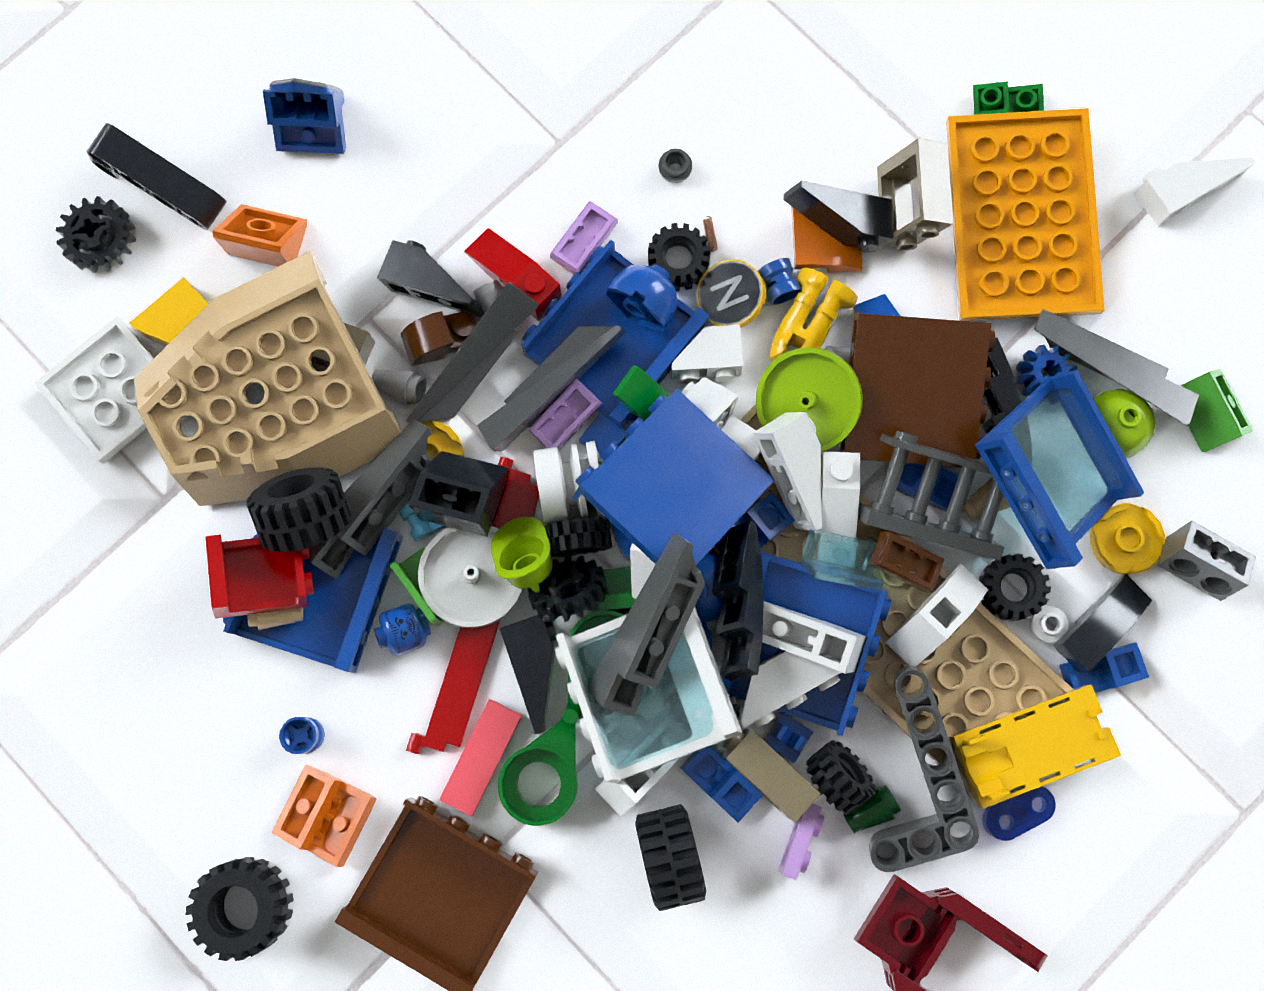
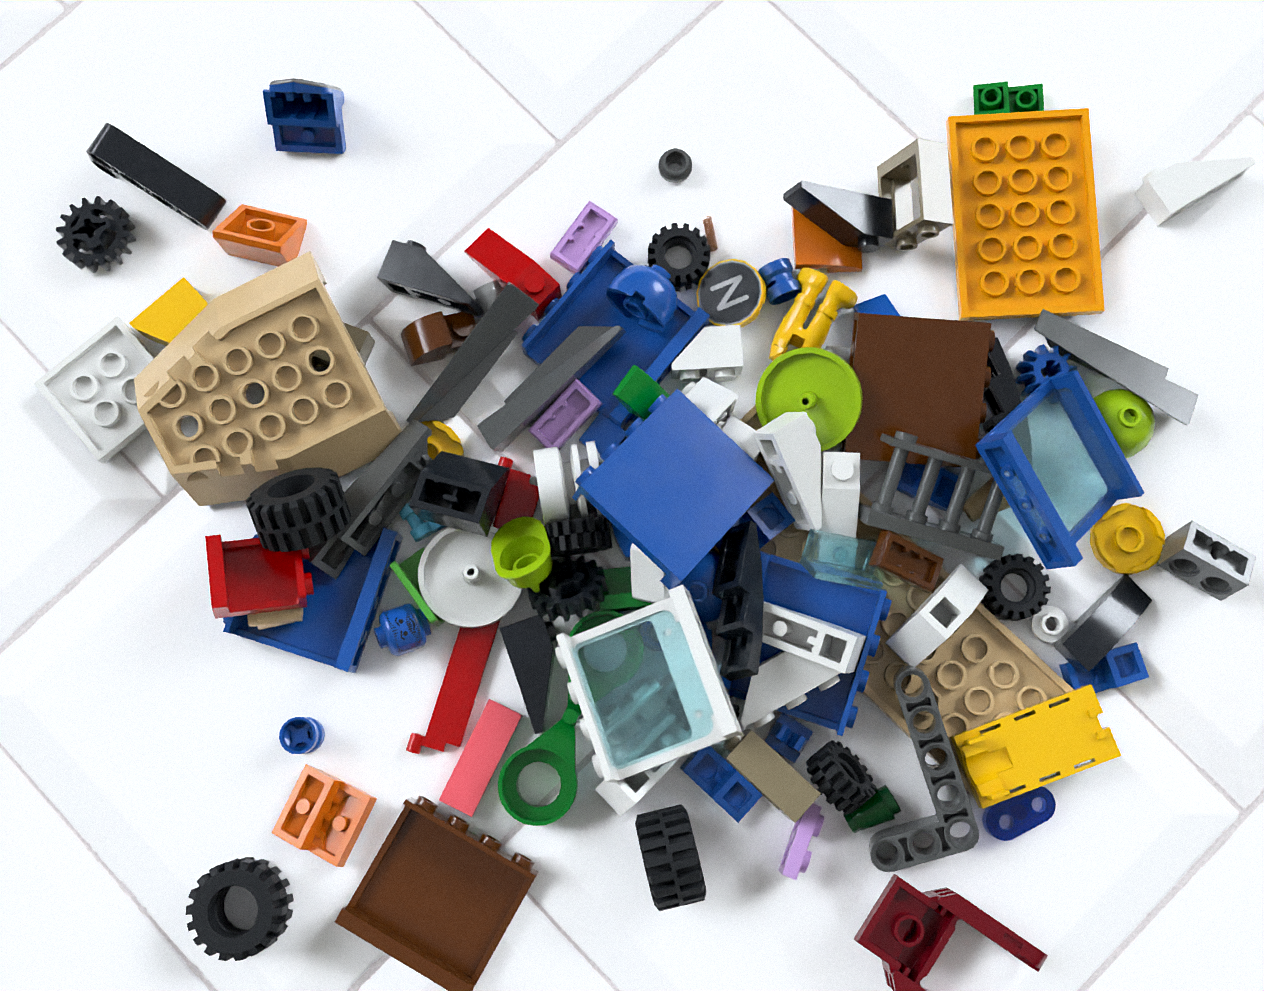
(401, 384): light grey cone -> none
(649, 630): dark grey wedge -> none
(1217, 411): bright green panel -> none

